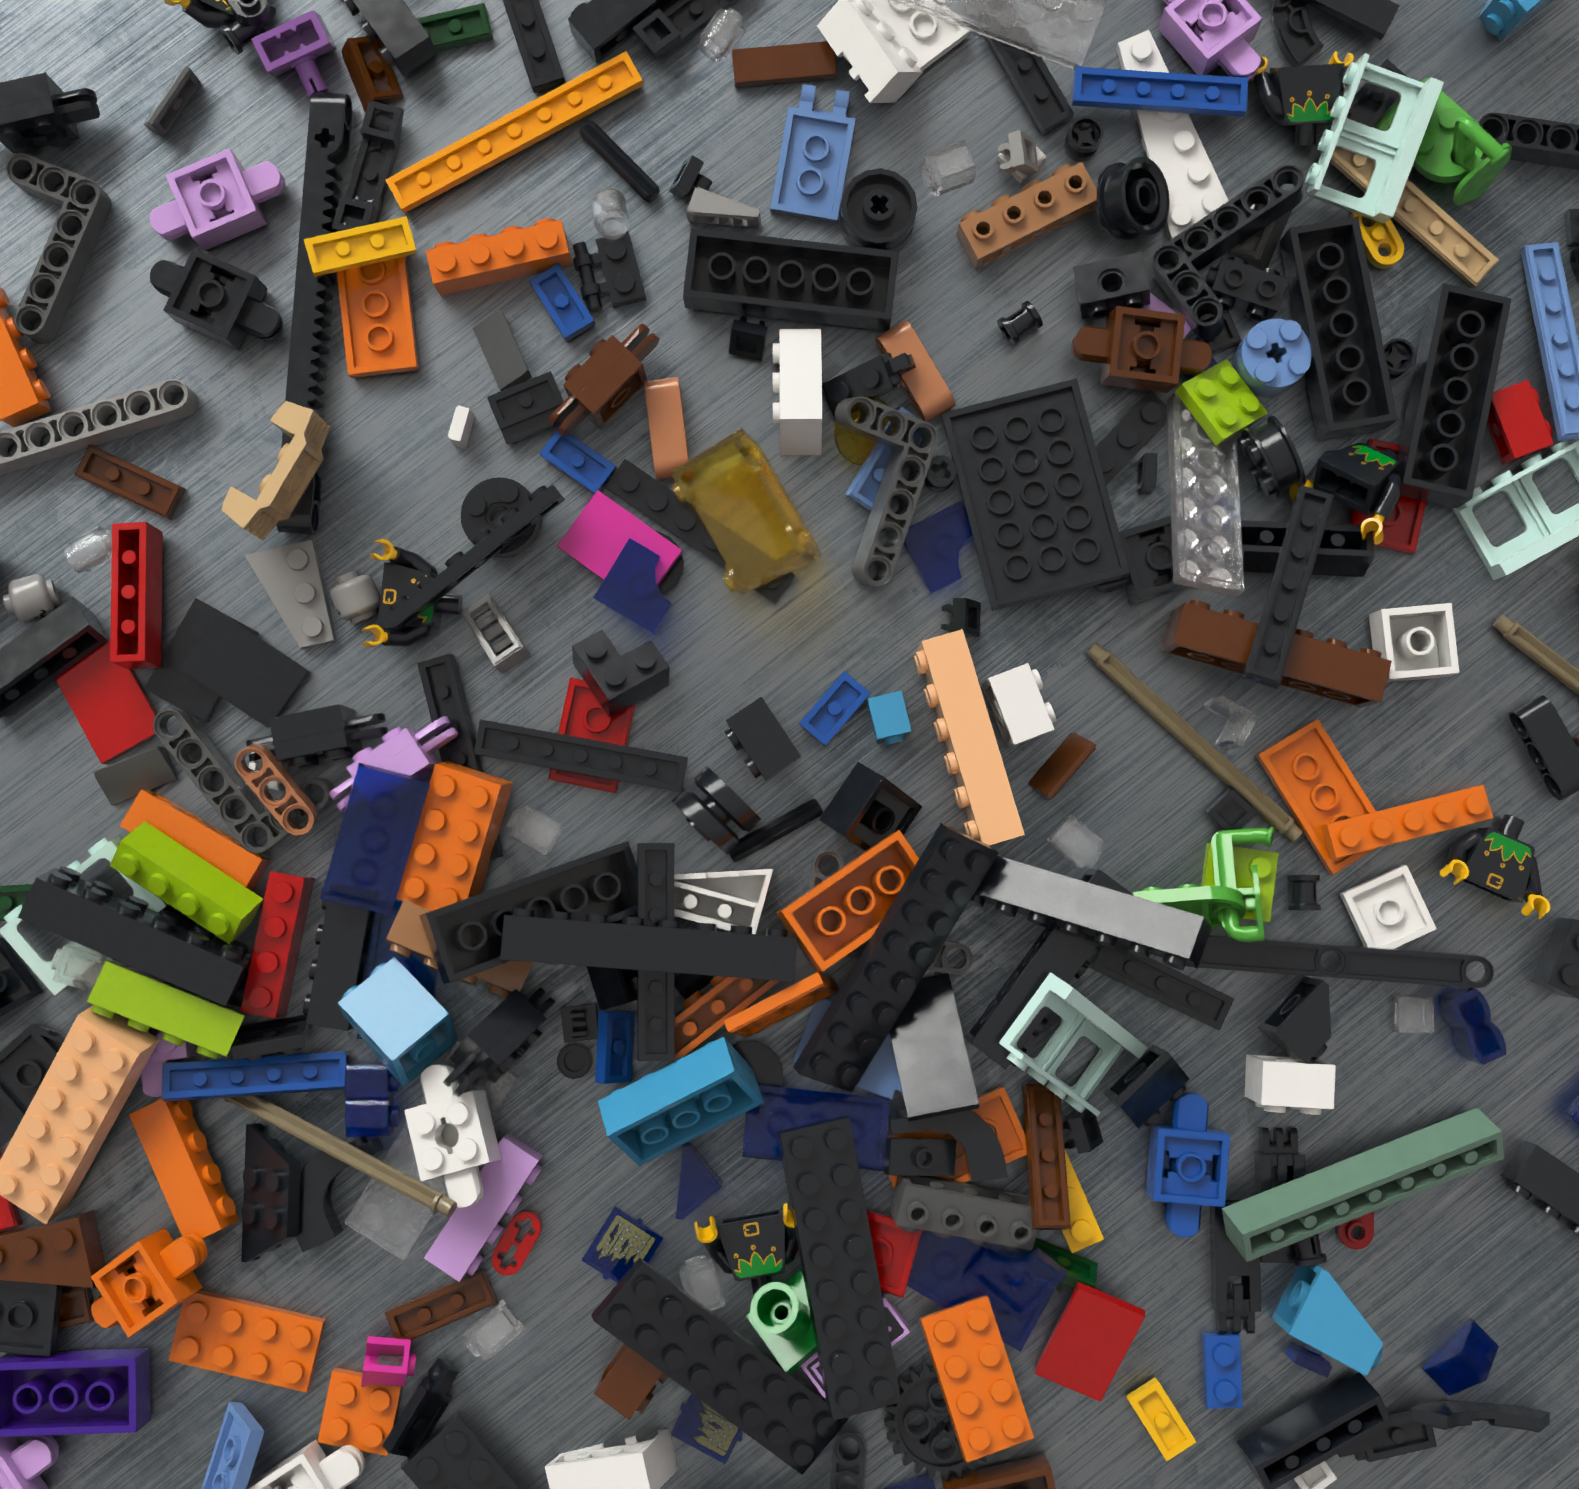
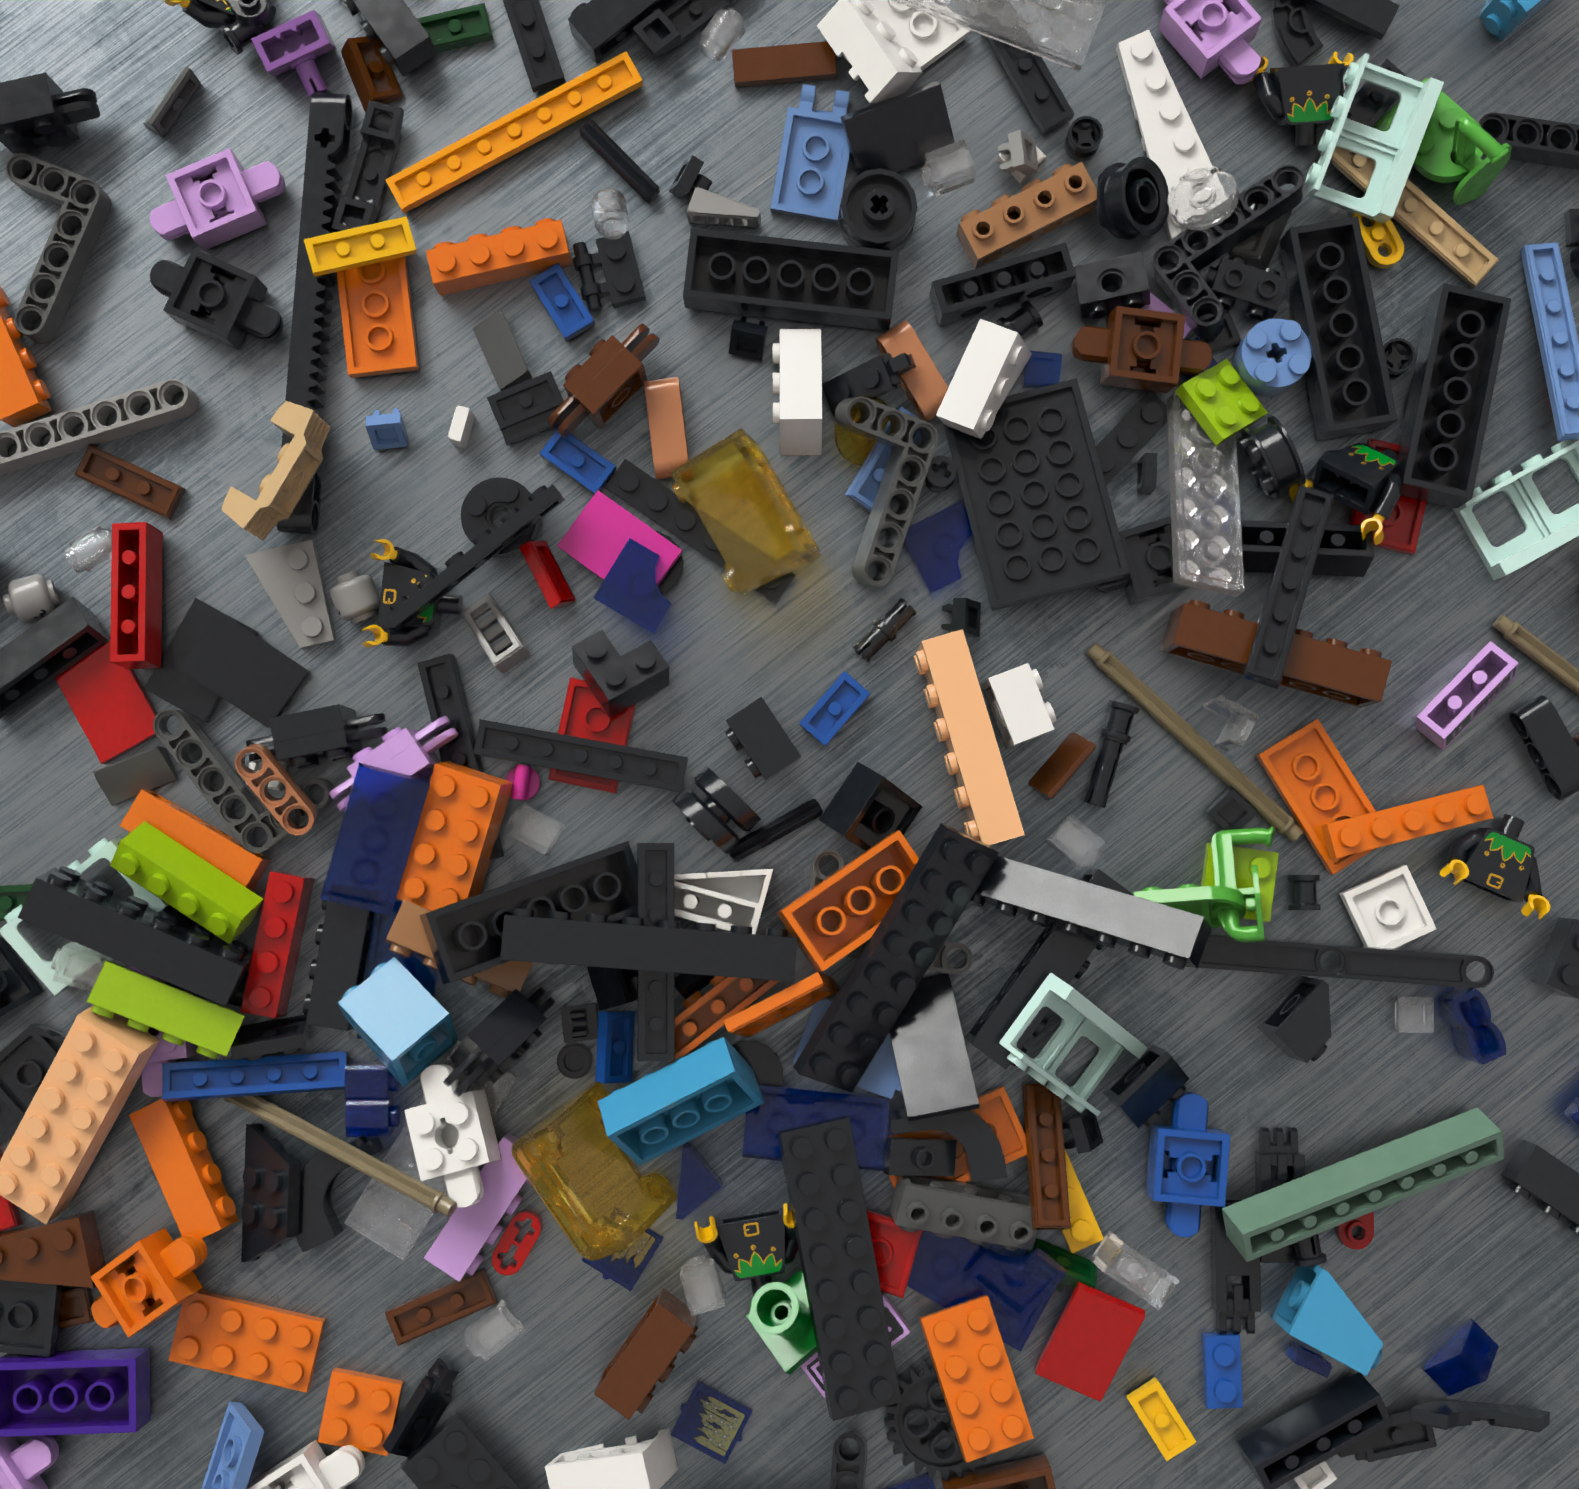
(386, 430): none -> medium blue tile
(387, 1361): dark pink window -> none
(525, 782): none -> dark pink plate
(547, 574): none -> red tile
(589, 1179): none -> clear yellow windscreen
(718, 1365): black plate -> none
(884, 630): none -> black pin
(889, 718): dark azure brick -> none
(898, 130): none -> black tile
(983, 379): none -> white wedge
(1002, 284): none -> black brick
(1042, 369): none -> clear blue tile
(1114, 738): none -> black pin
(1134, 1270): none -> clear brick
(1160, 91): blue plate -> none
(1164, 985): black plate -> none
(1203, 198): none -> clear tile
(1287, 1082): white brick -> none
(1416, 641): white brick -> none
(1467, 695): none -> lavender brick
(1518, 423): red brick -> none

